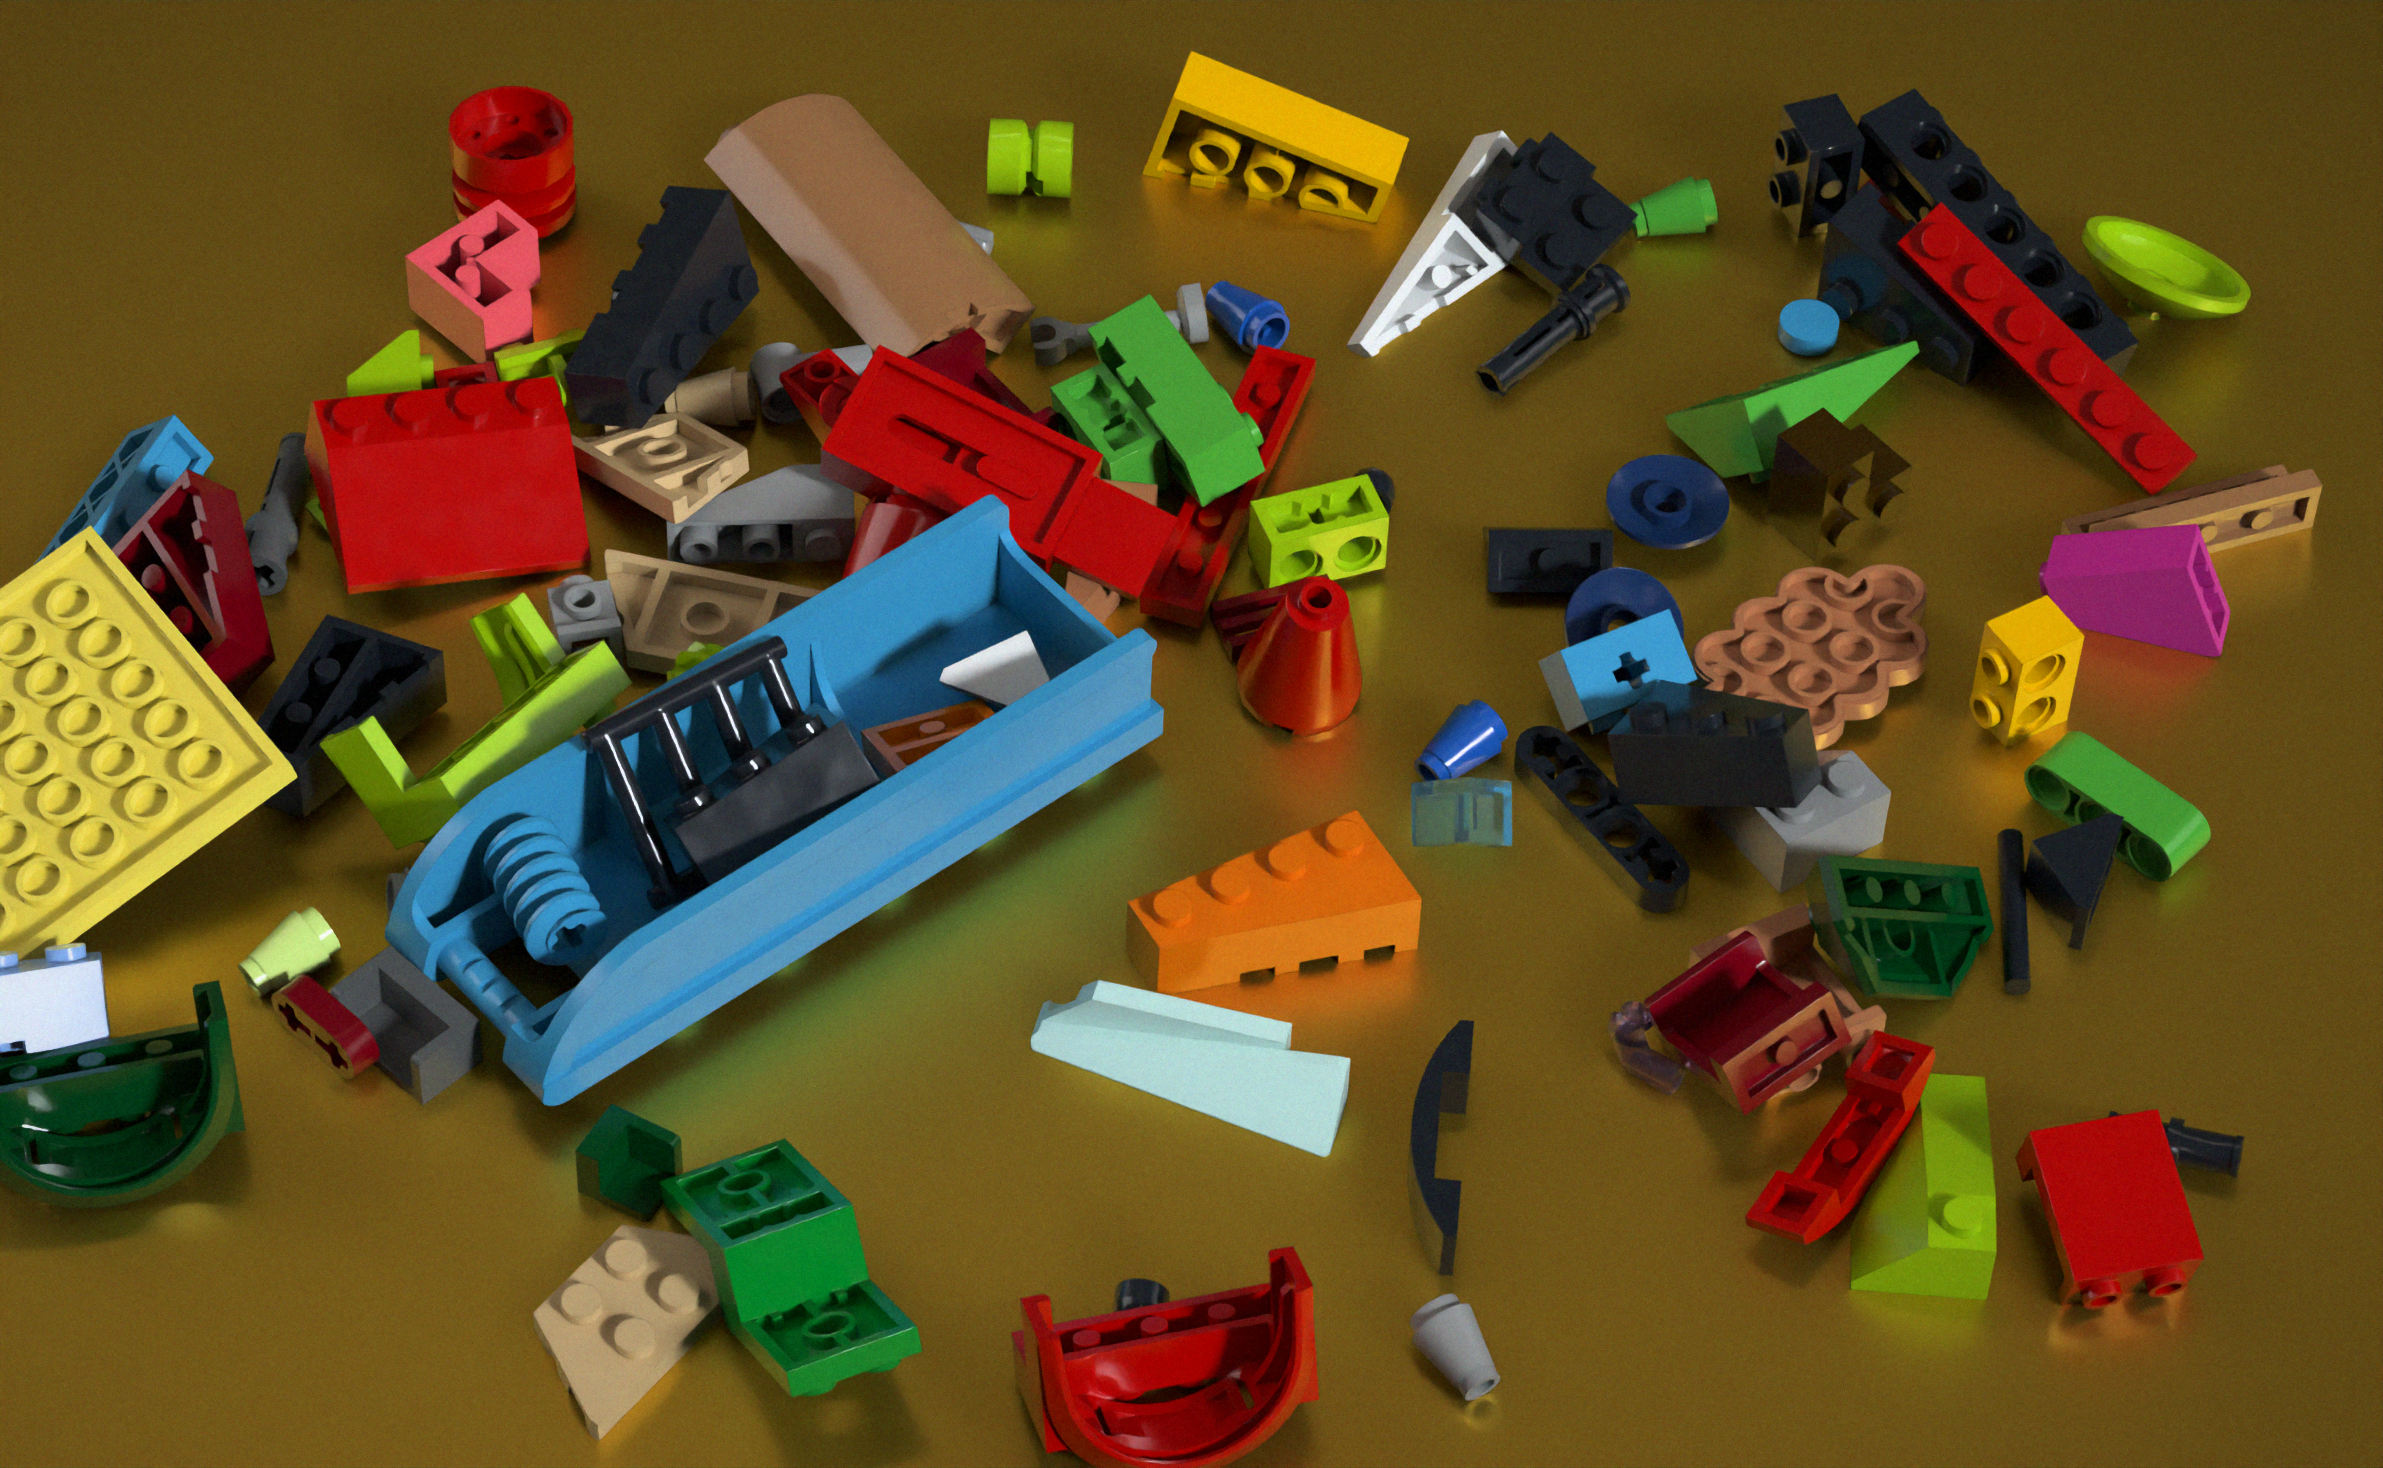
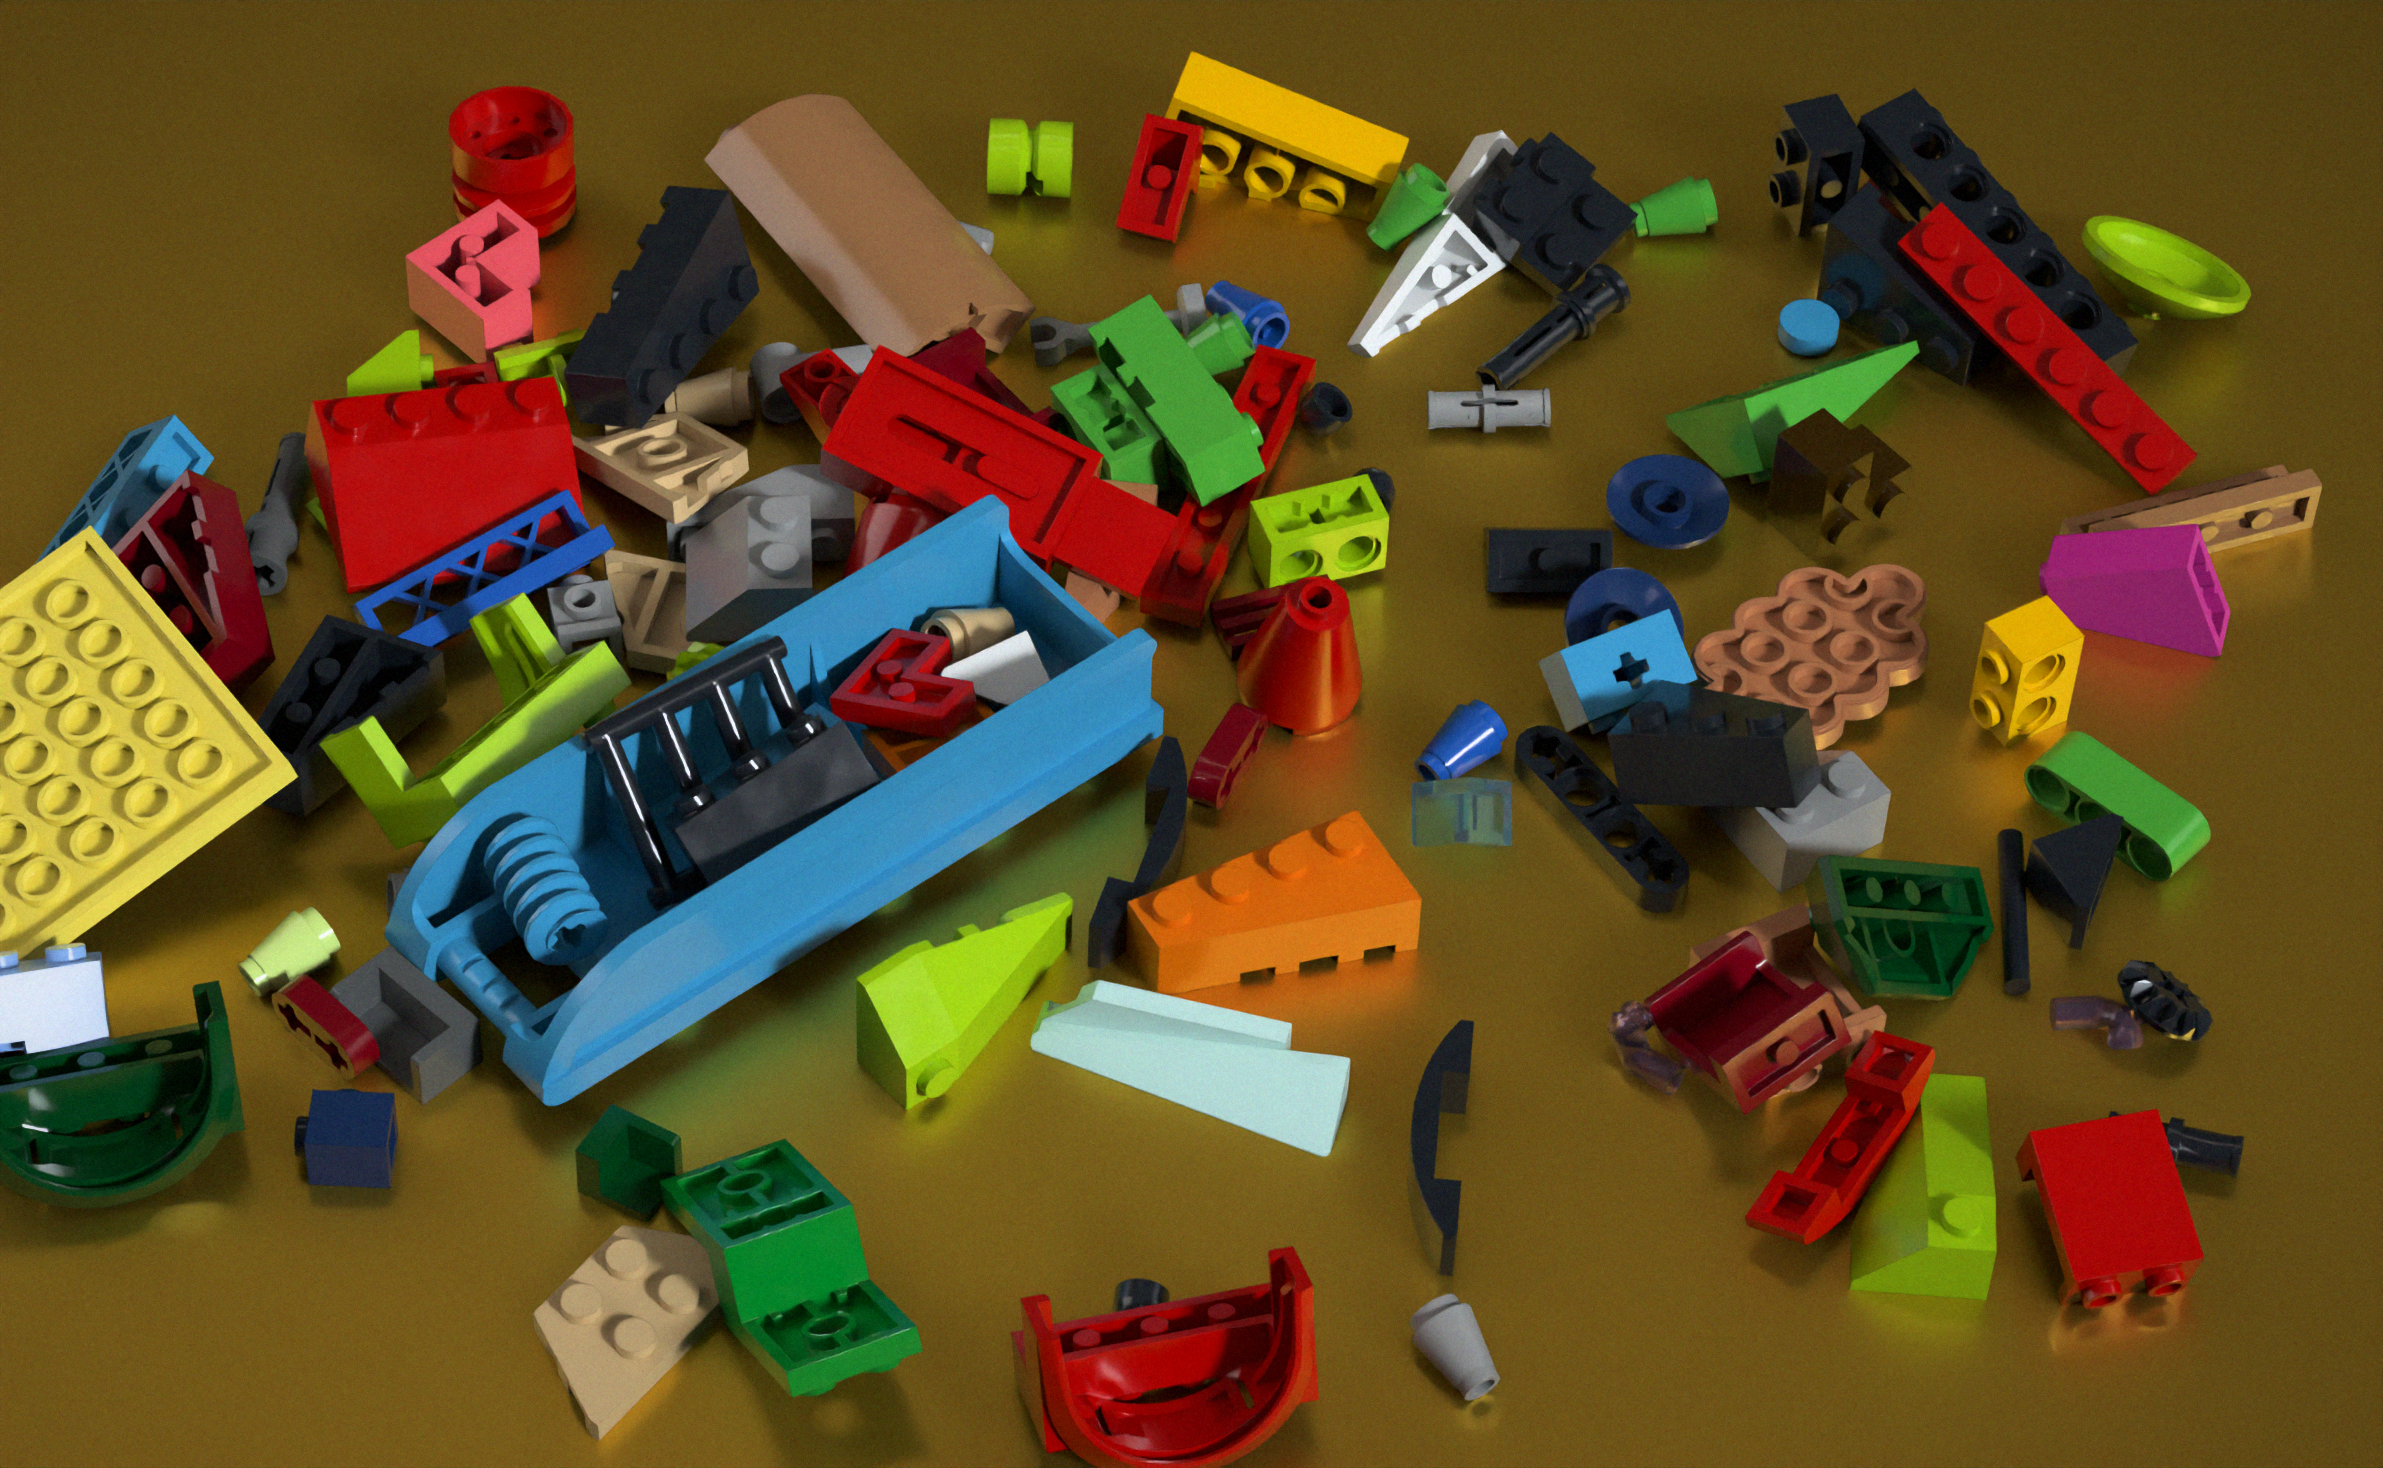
(348, 1138): none -> dark blue brick
(528, 578): none -> blue fence
(748, 567): none -> light grey slope
(902, 688): none -> red plate
(938, 1007): none -> lime wedge
(970, 629): none -> tan cone
(1161, 178): none -> red slope
(1162, 860): none -> black slope
(1221, 343): none -> bright green cone
(1227, 756): none -> dark red beam
(1324, 410): none -> black hinge
(1409, 205): none -> bright green cone
(1488, 408): none -> light grey pin
(2097, 1013): none -> arm
(2164, 1001): none -> black gear

